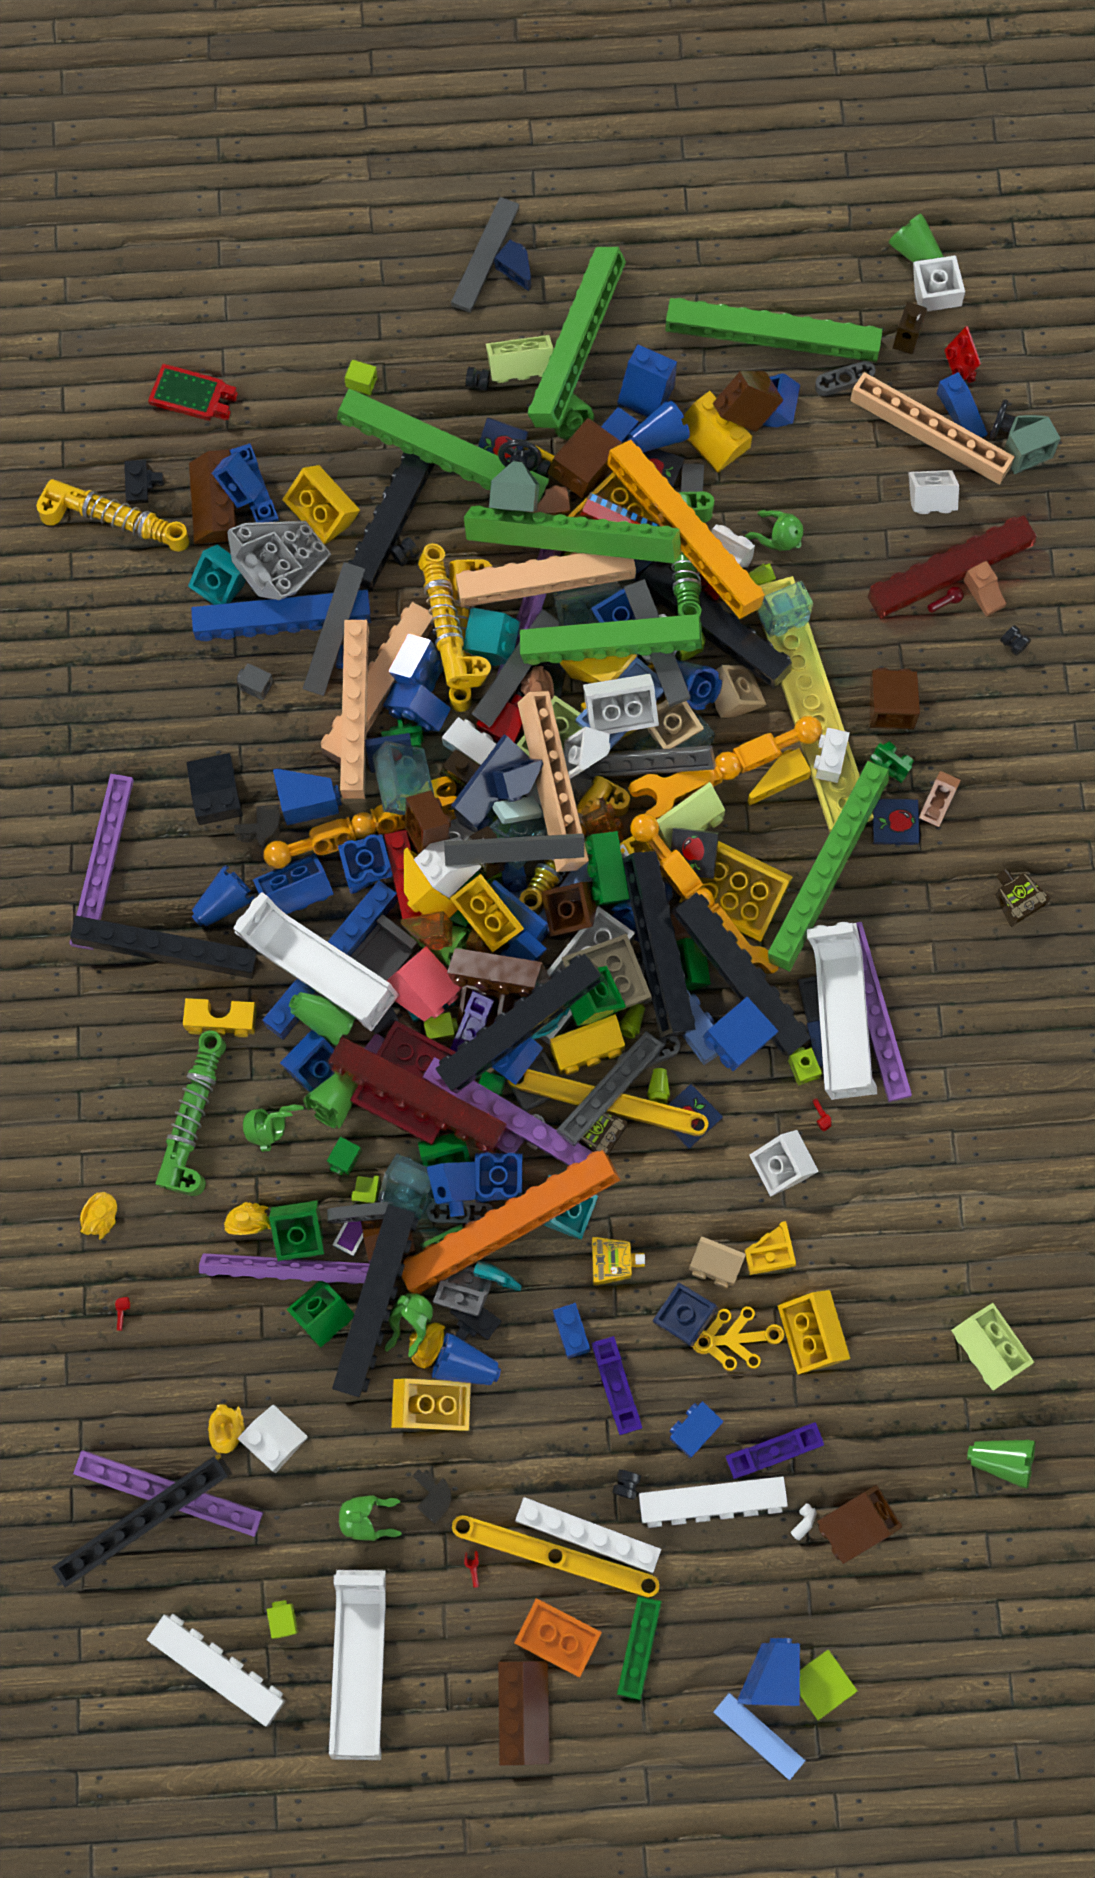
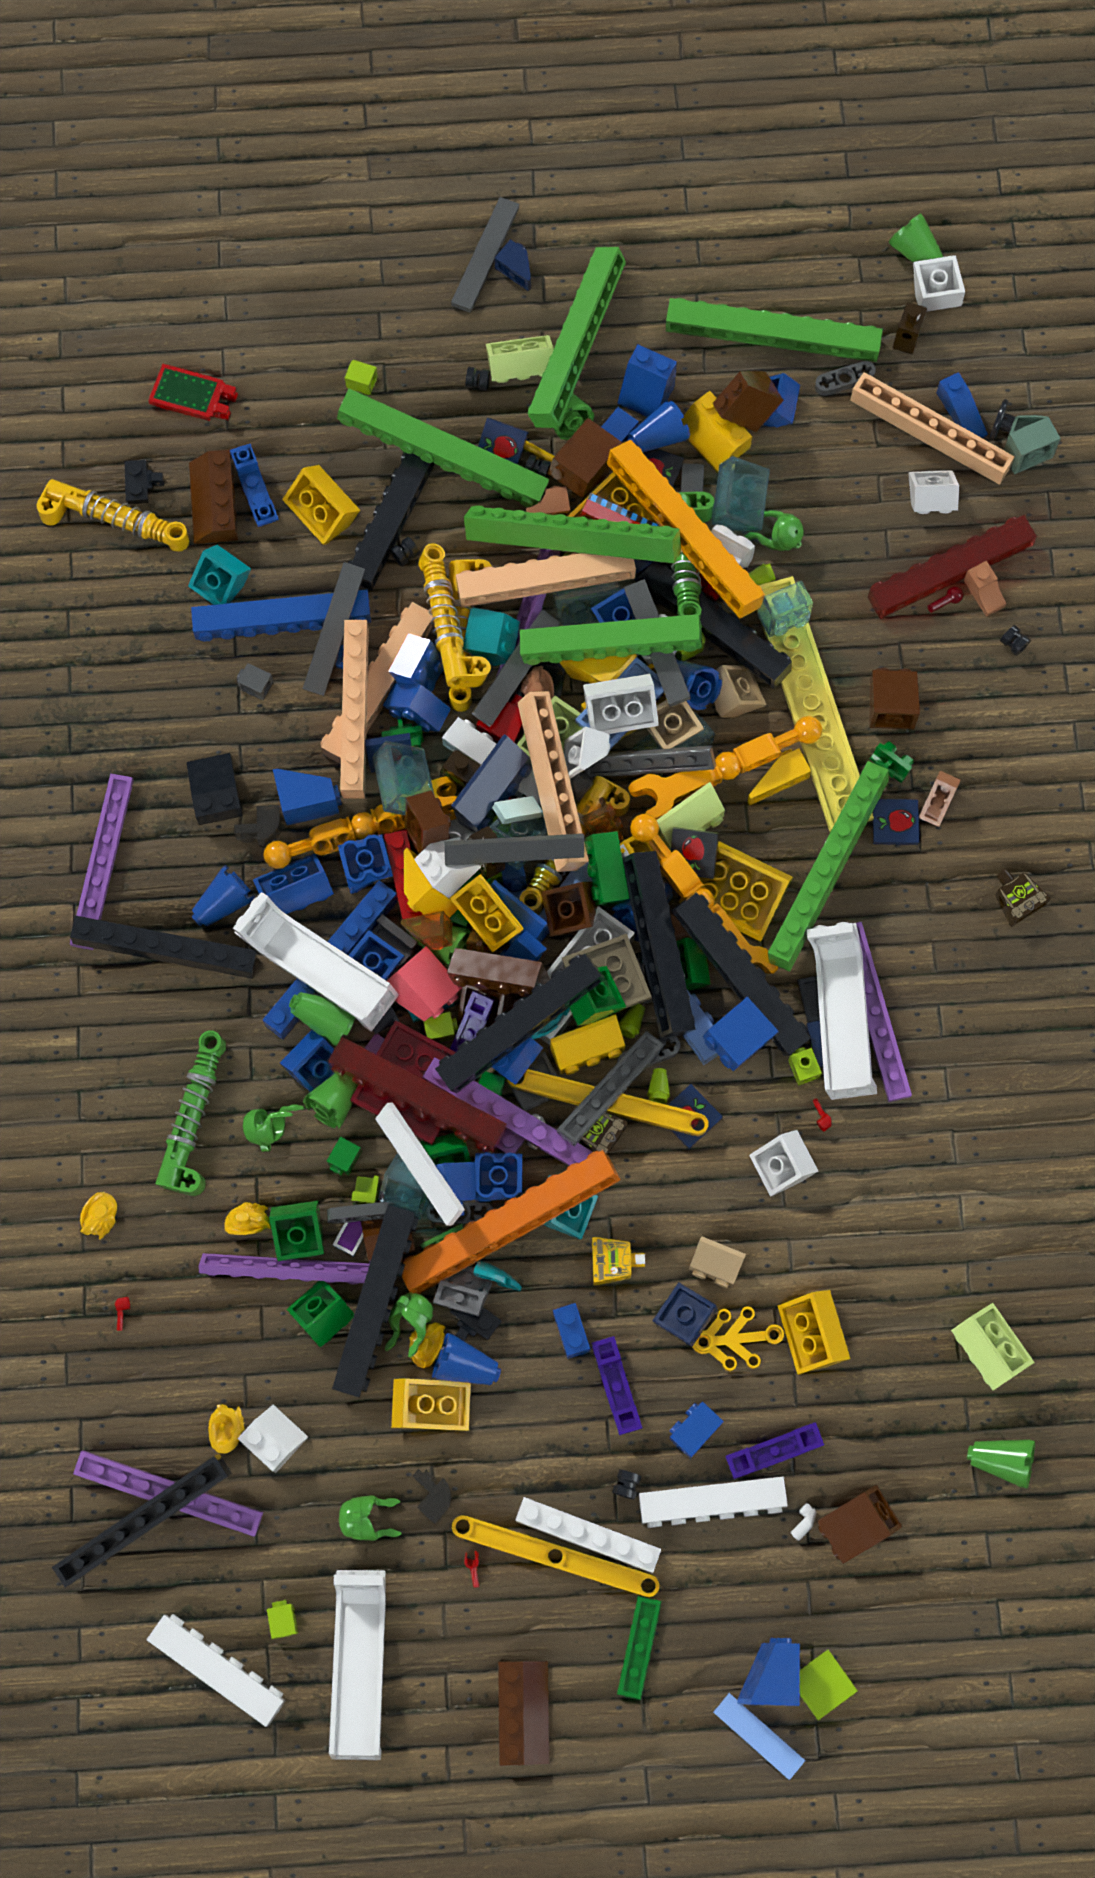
(237, 480): blue brick -> none
(239, 1020): yellow arch -> none
(276, 556): light grey wedge -> none
(376, 955): none -> blue slope
(420, 1164): none -> white tile
(515, 485): sand green piece -> none
(517, 779): slope -> none
(557, 1637): orange plate -> none
(740, 495): none -> clear light blue slope
(771, 1252): yellow wing -> none
(832, 755): white brick -> none
(963, 356): red hinge -> none

